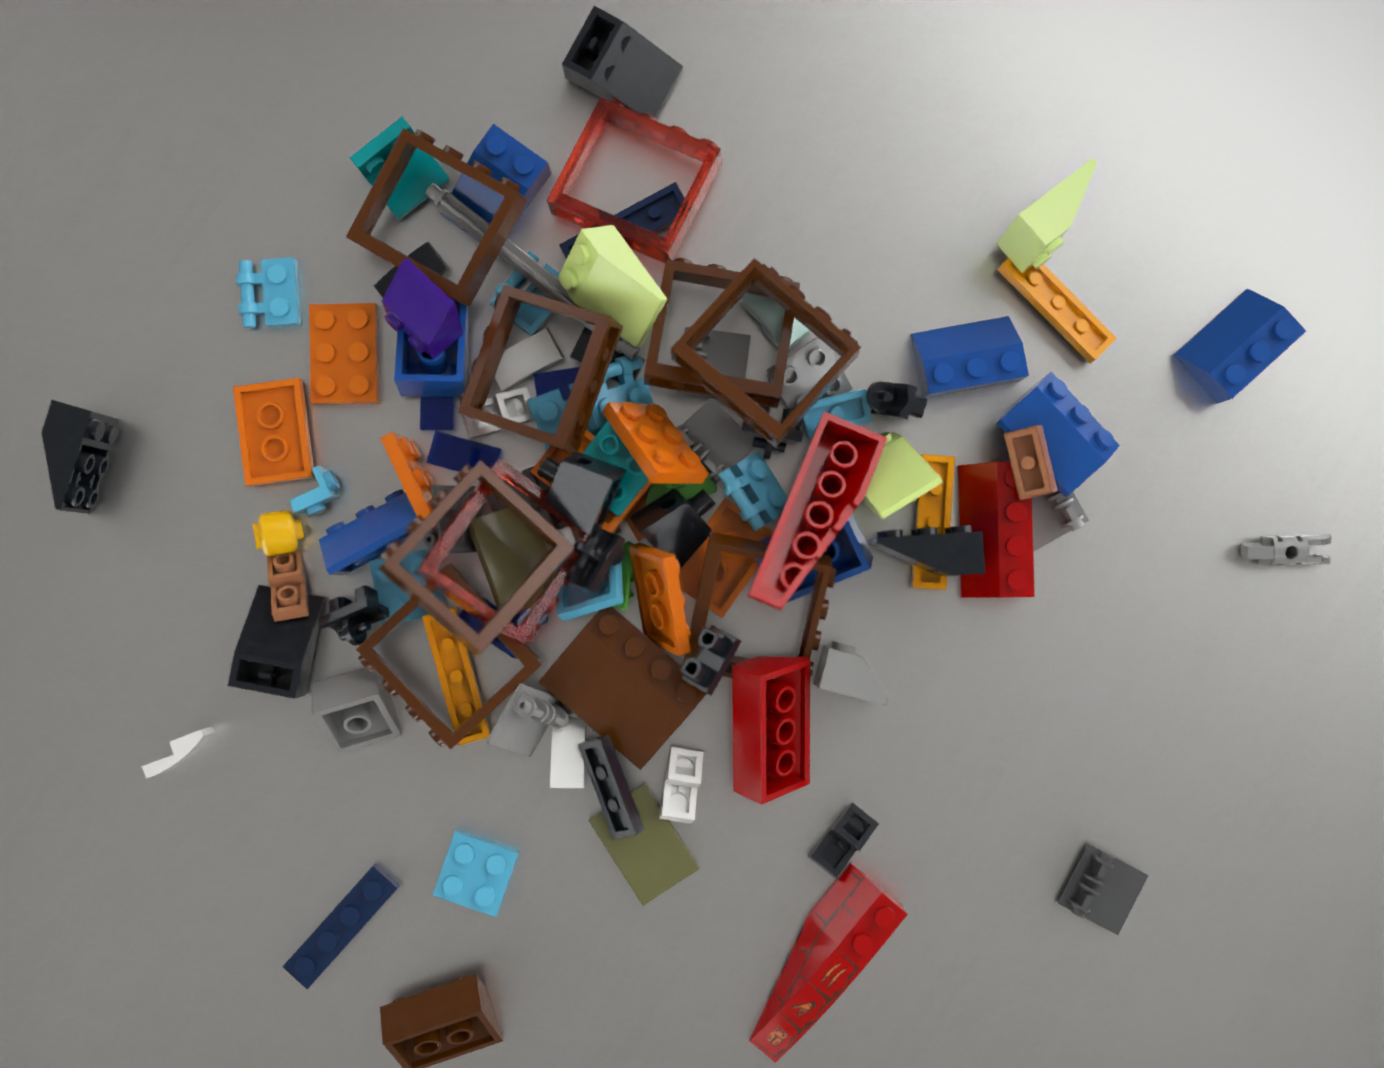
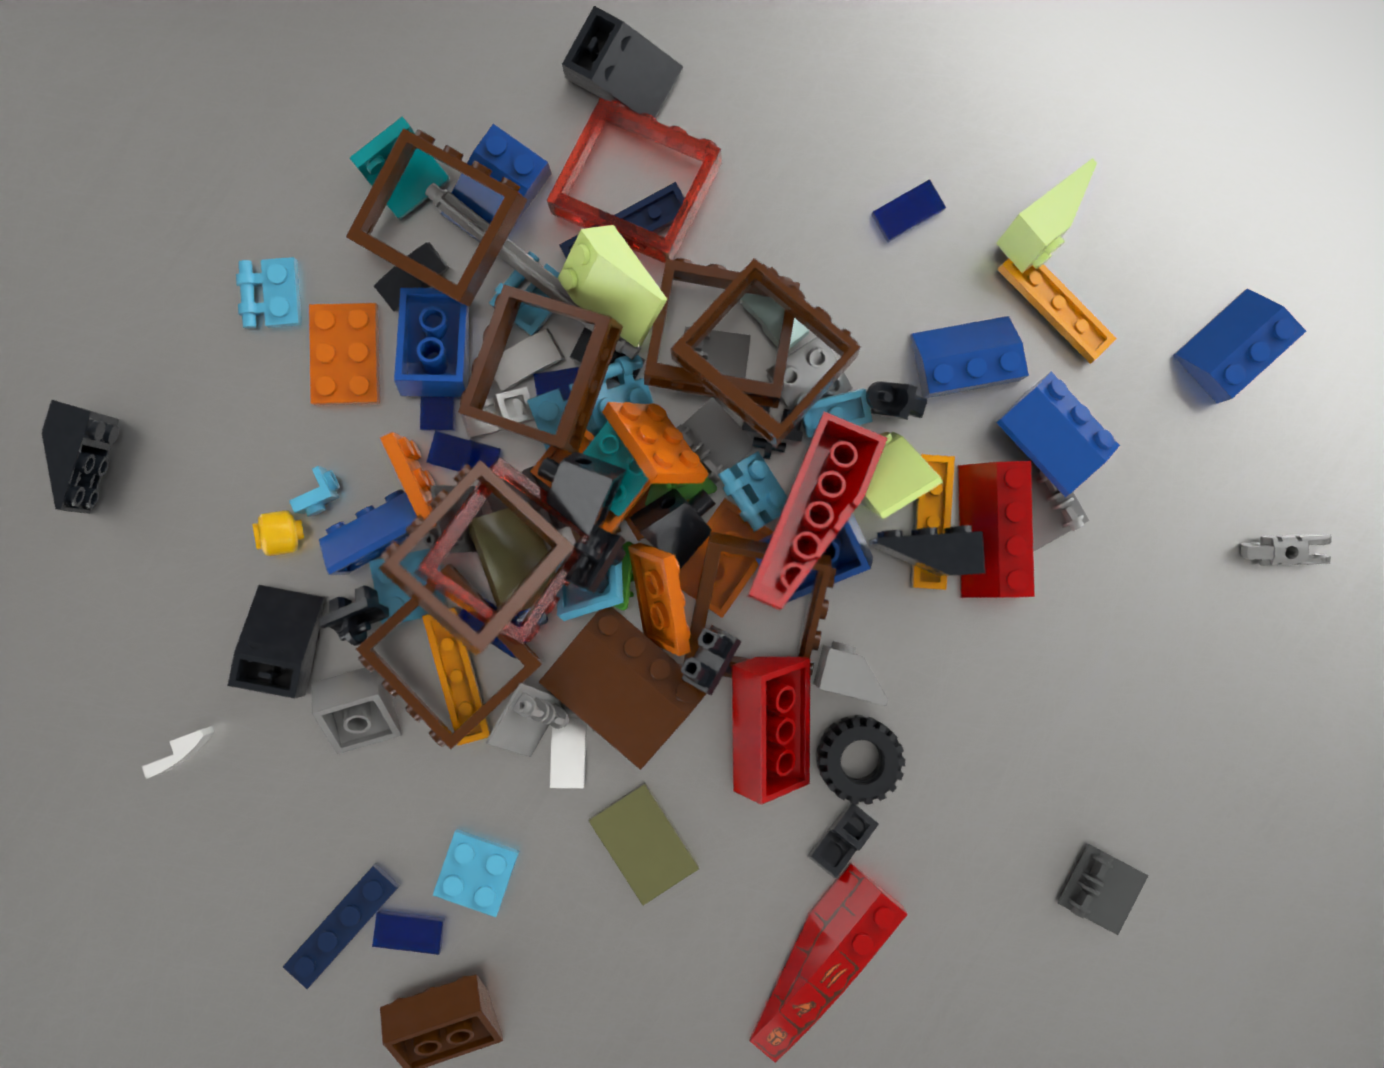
(273, 432): orange plate -> none
(287, 586): nougat slope -> none
(408, 932): none -> clear blue tile
(421, 311): dark purple slope -> none
(611, 787): black plate -> none
(681, 785): white slope -> none
(880, 780): none -> black tyre
(908, 210): none -> clear blue tile
(1030, 462): nougat slope -> none

